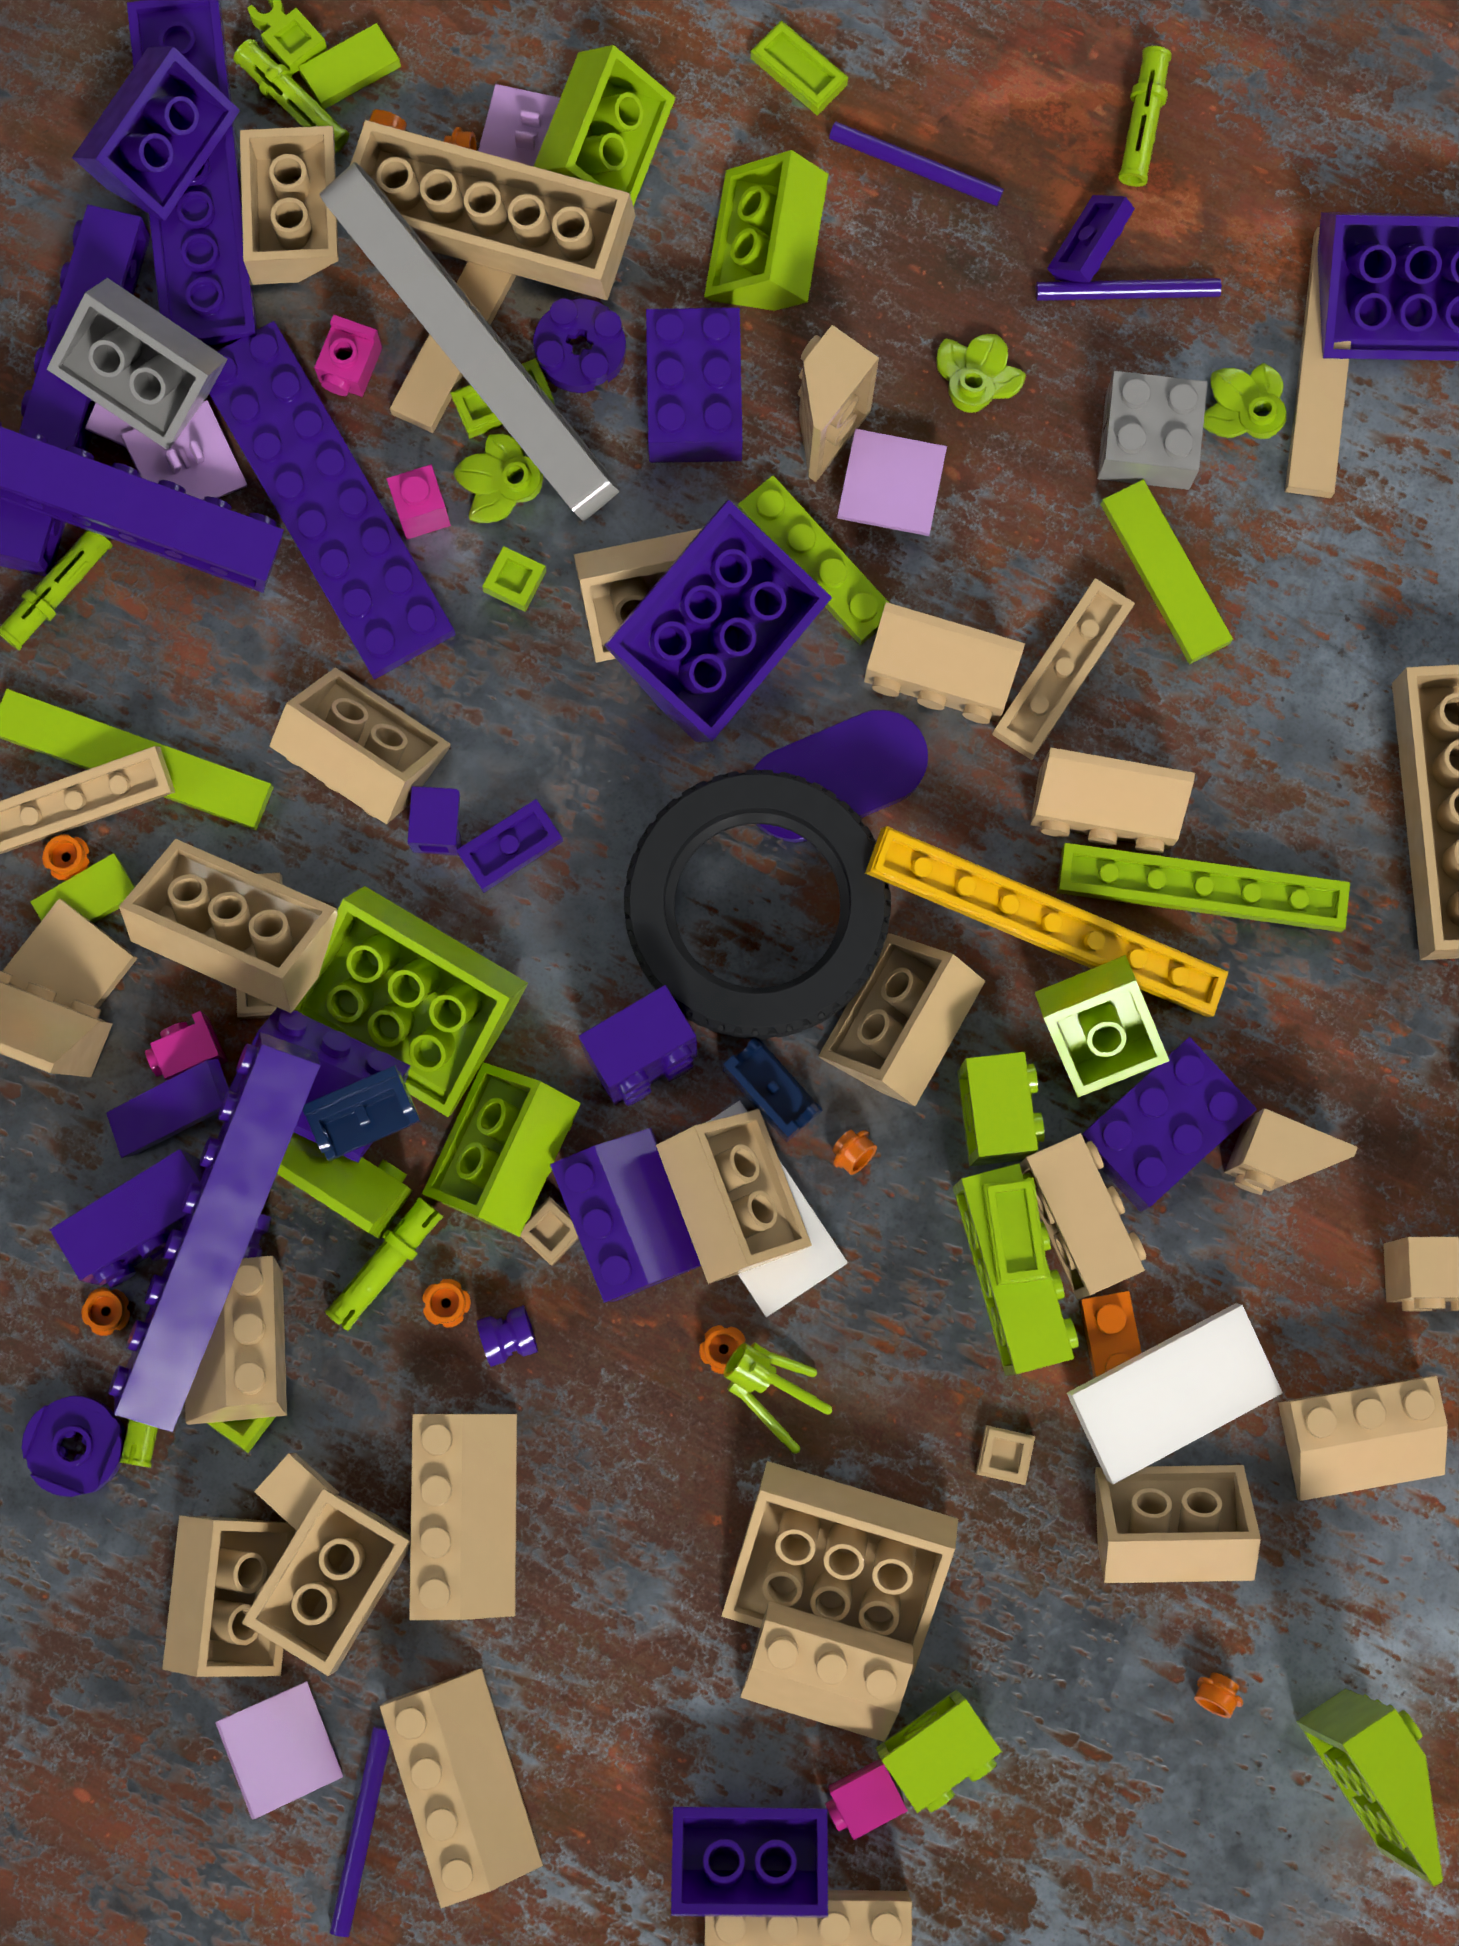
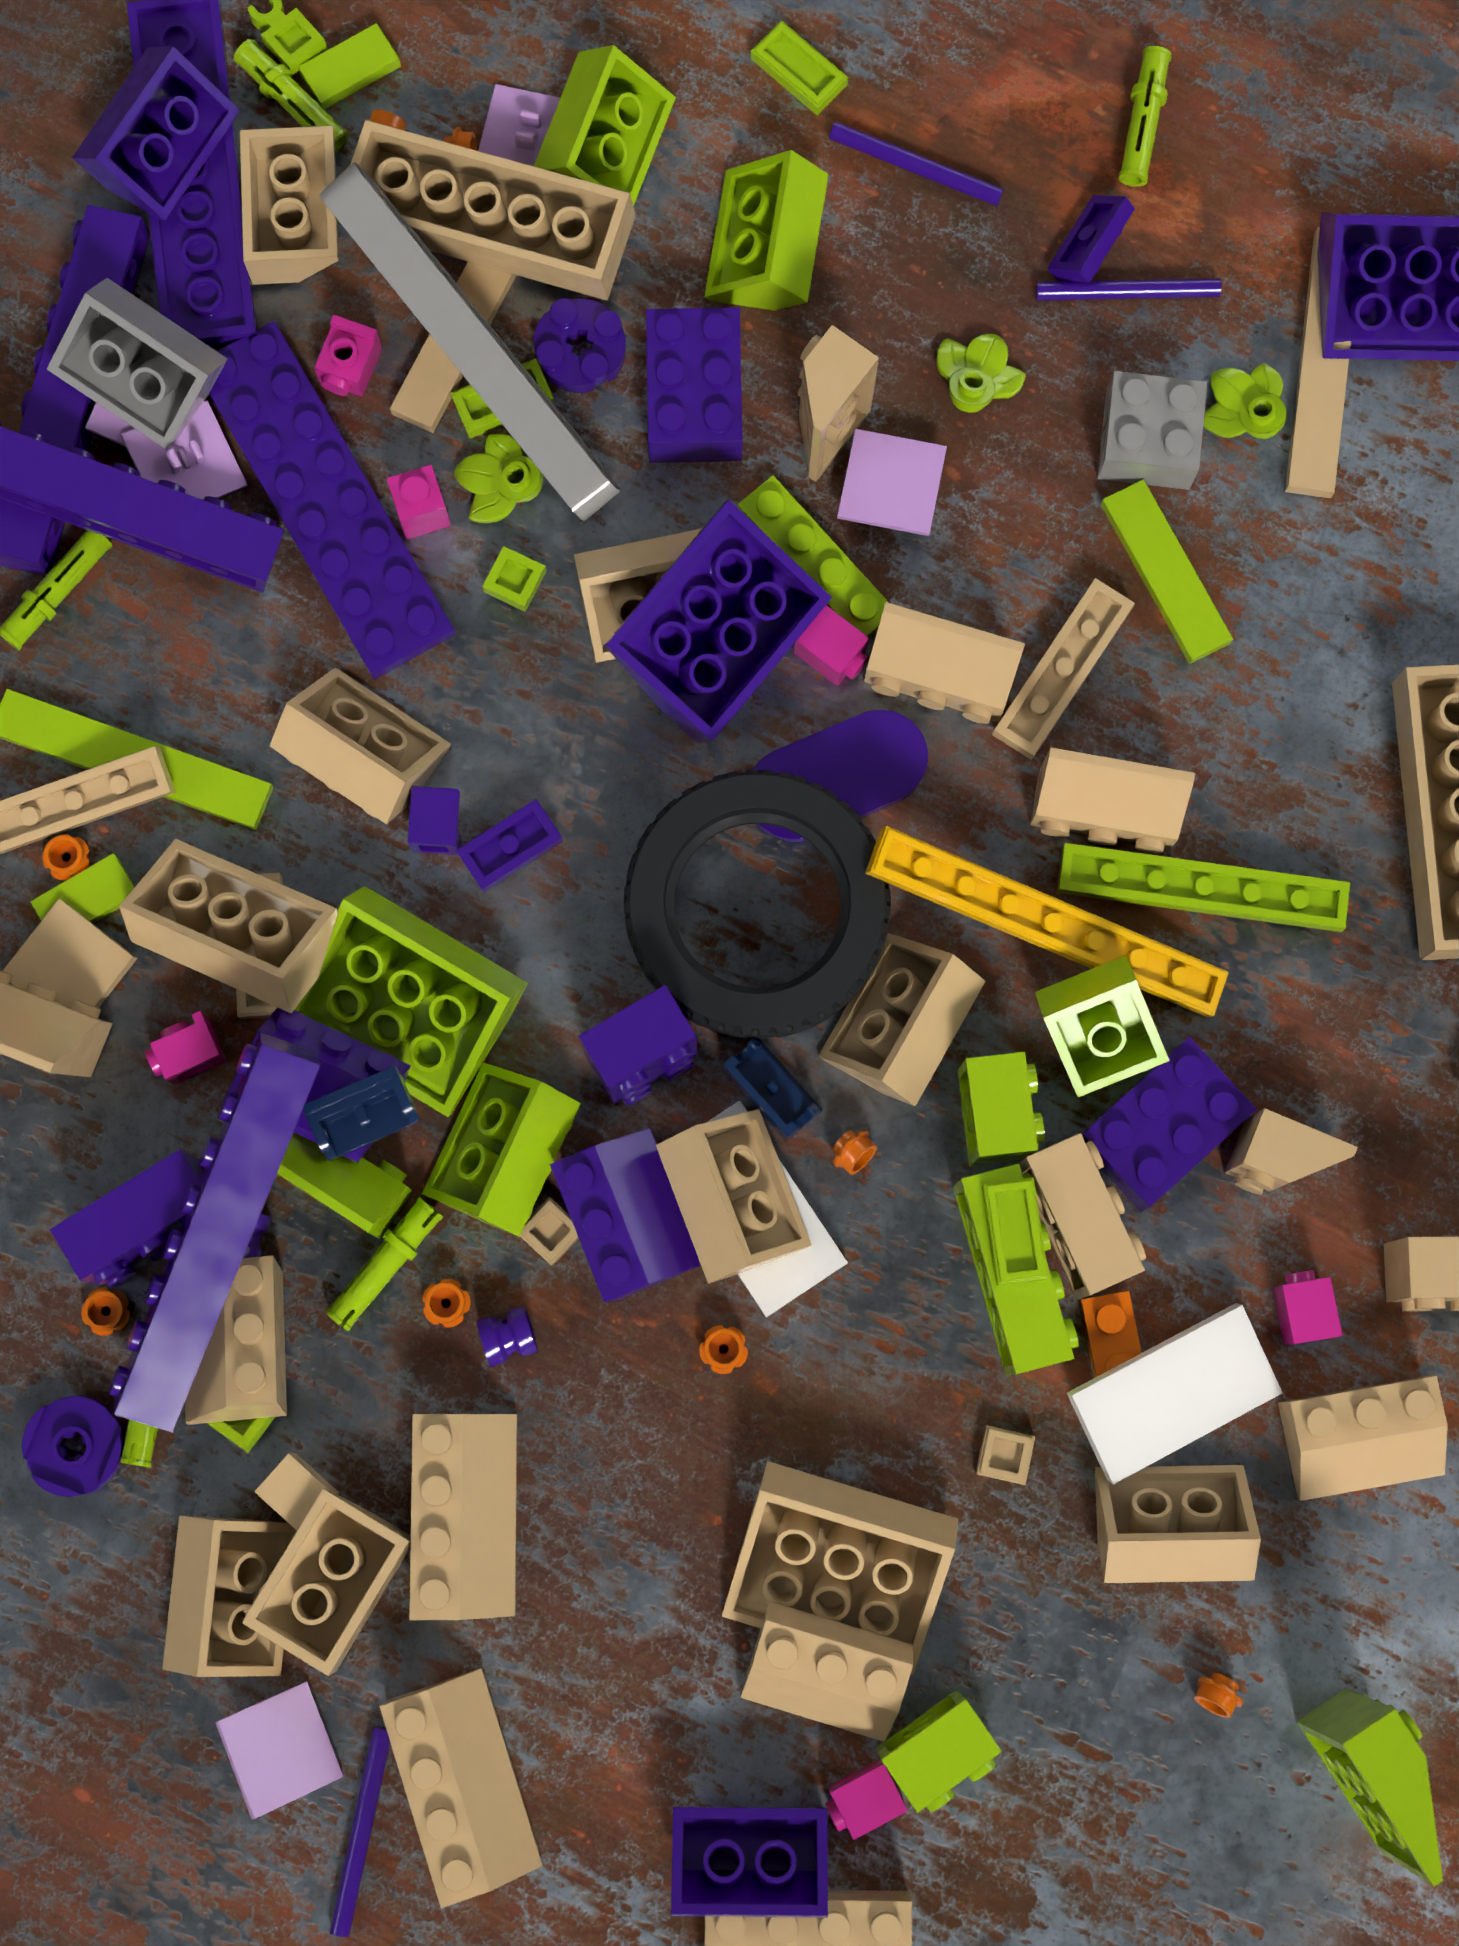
(168, 1108): dark purple tile -> none
(752, 1370): lime plant -> none
(833, 647): none -> dark pink brick
(1306, 1308): none -> dark pink brick

